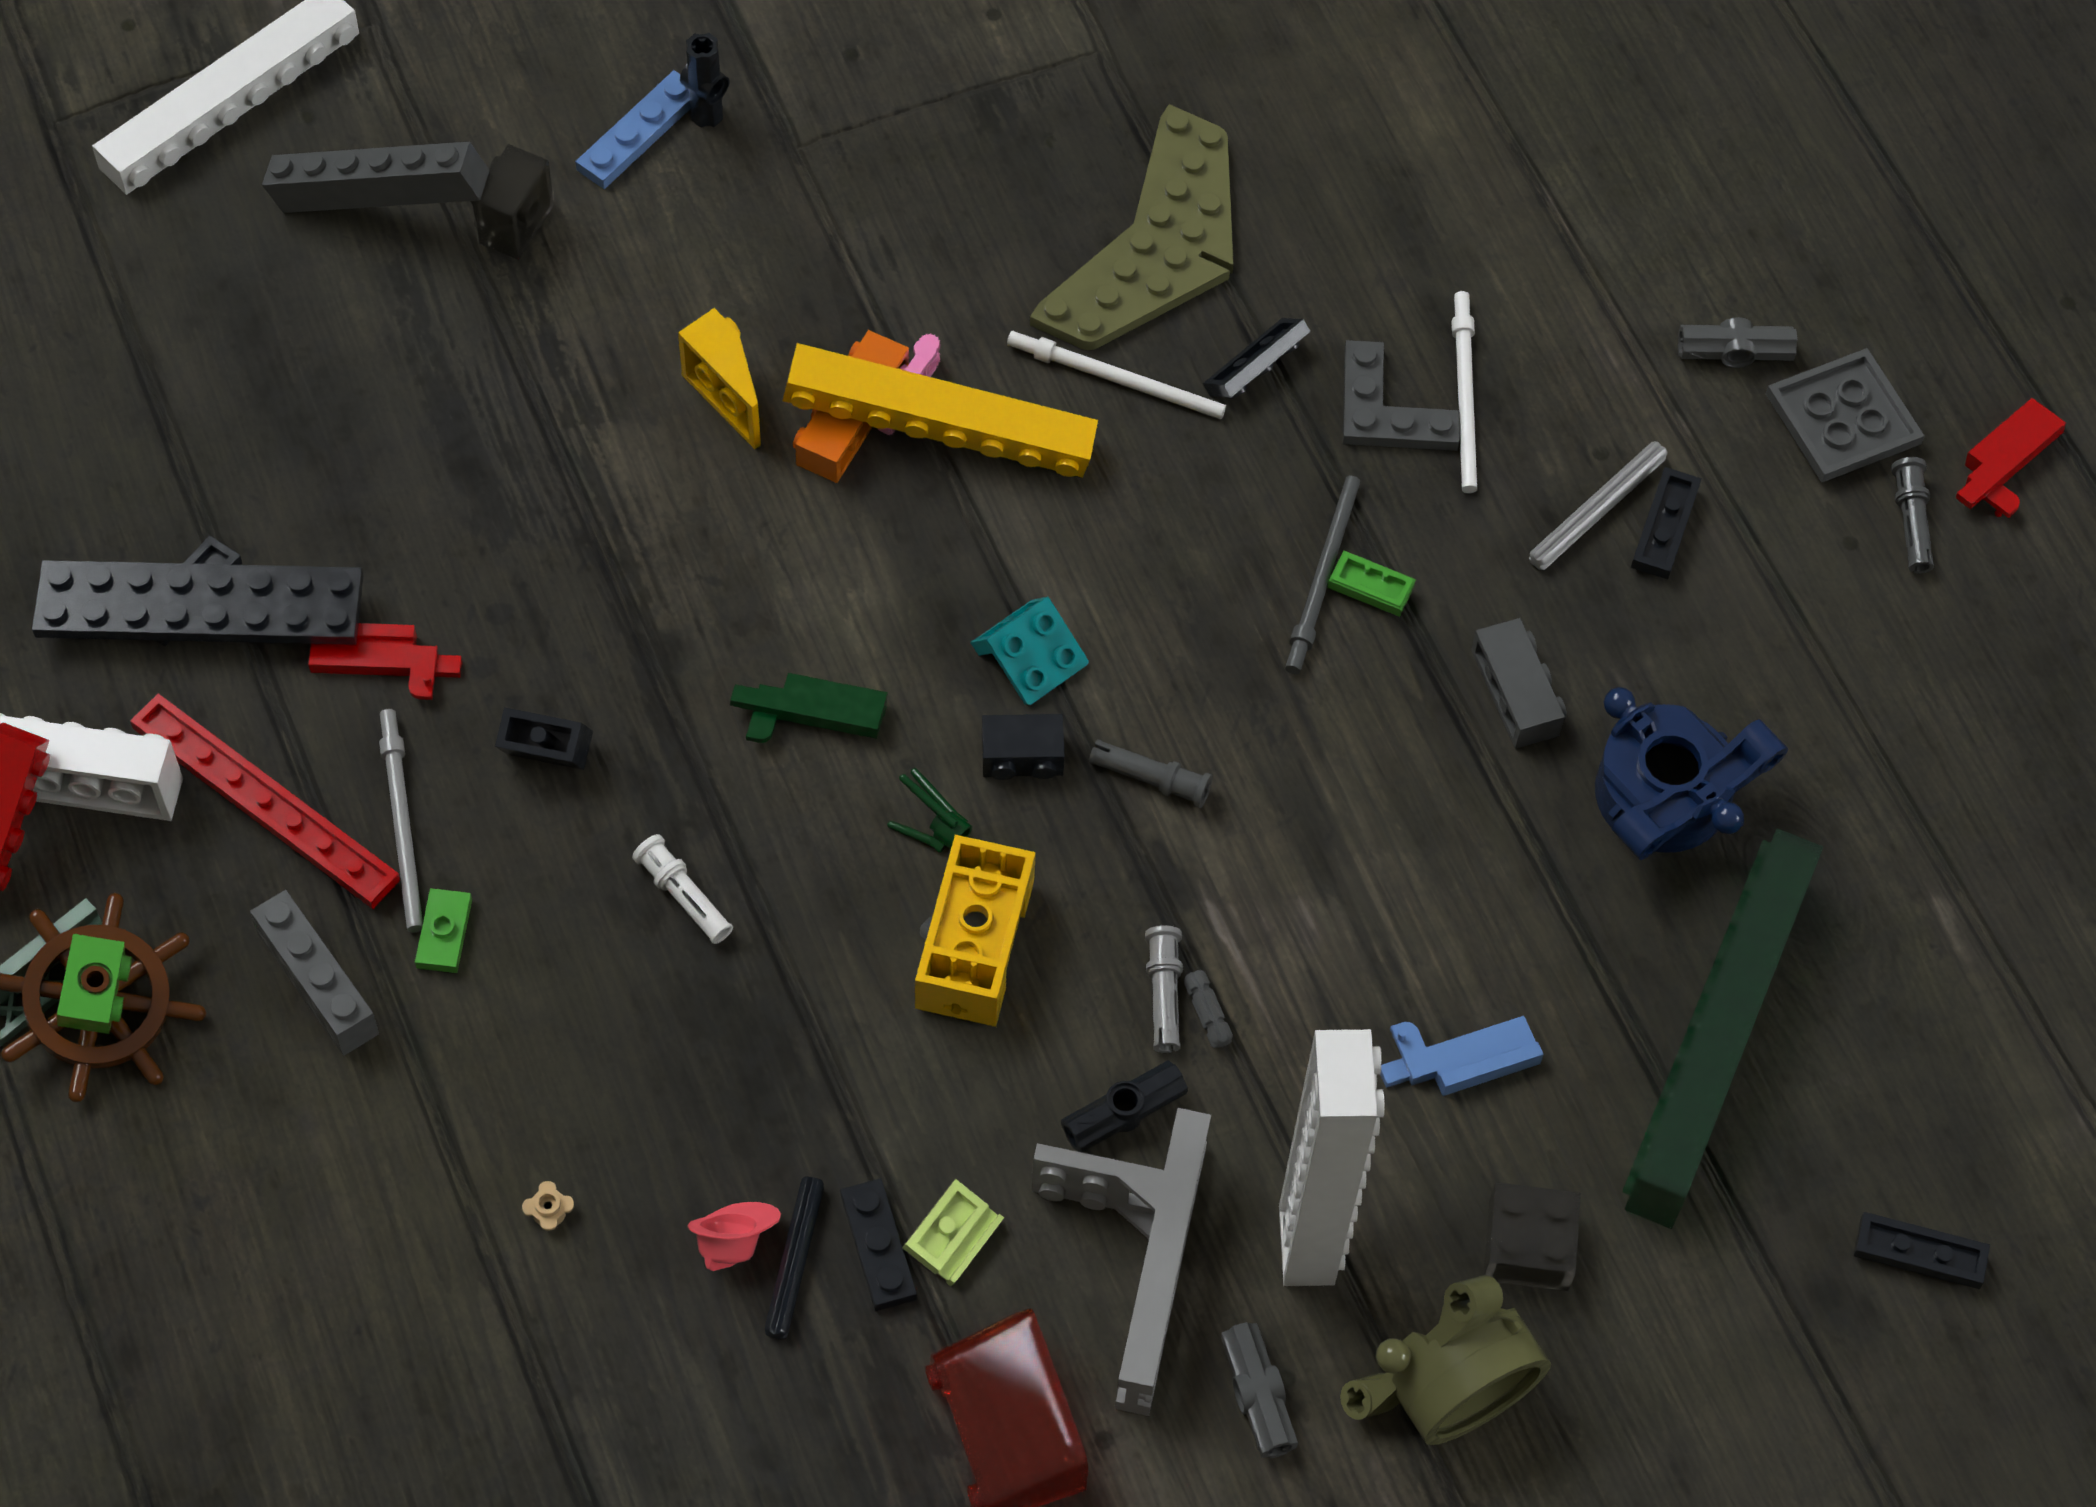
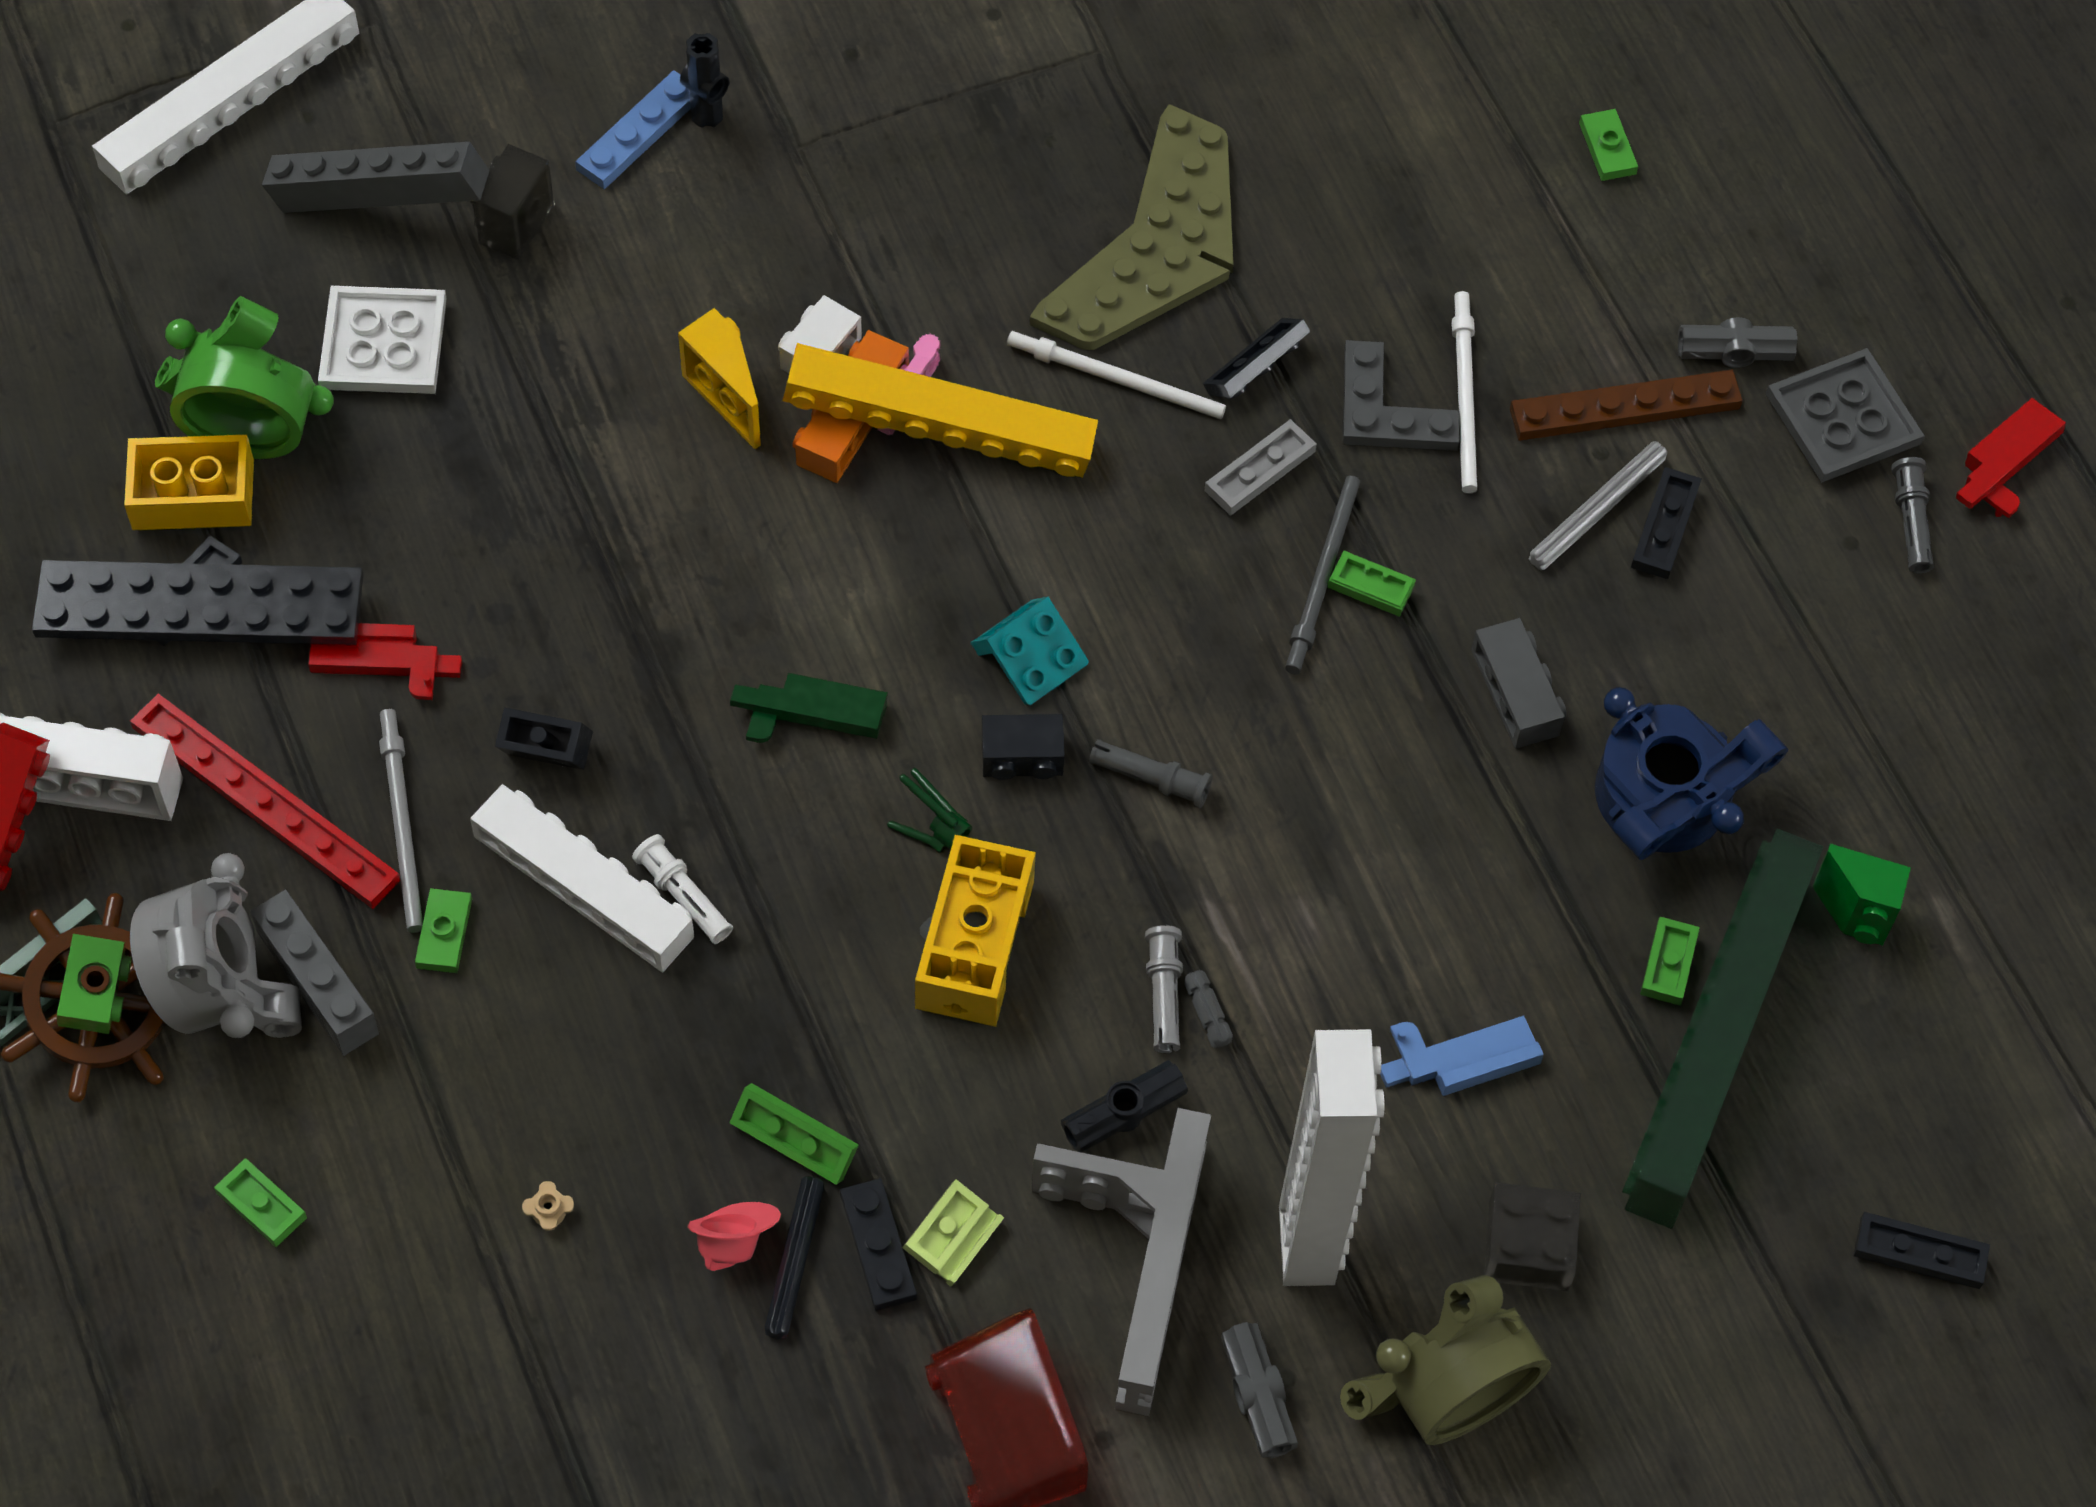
(189, 482): none -> yellow brick
(200, 959): none -> light grey piece
(236, 386): none -> bright green piece
(260, 1202): none -> bright green plate
(382, 339): none -> white plate
(583, 877): none -> white brick
(794, 1133): none -> bright green plate
(823, 327): none -> white brick
(1260, 467): none -> light grey plate
(1608, 144): none -> bright green plate
(1625, 405): none -> reddish brown plate
(1669, 961): none -> bright green plate
(1861, 892): none -> green slope

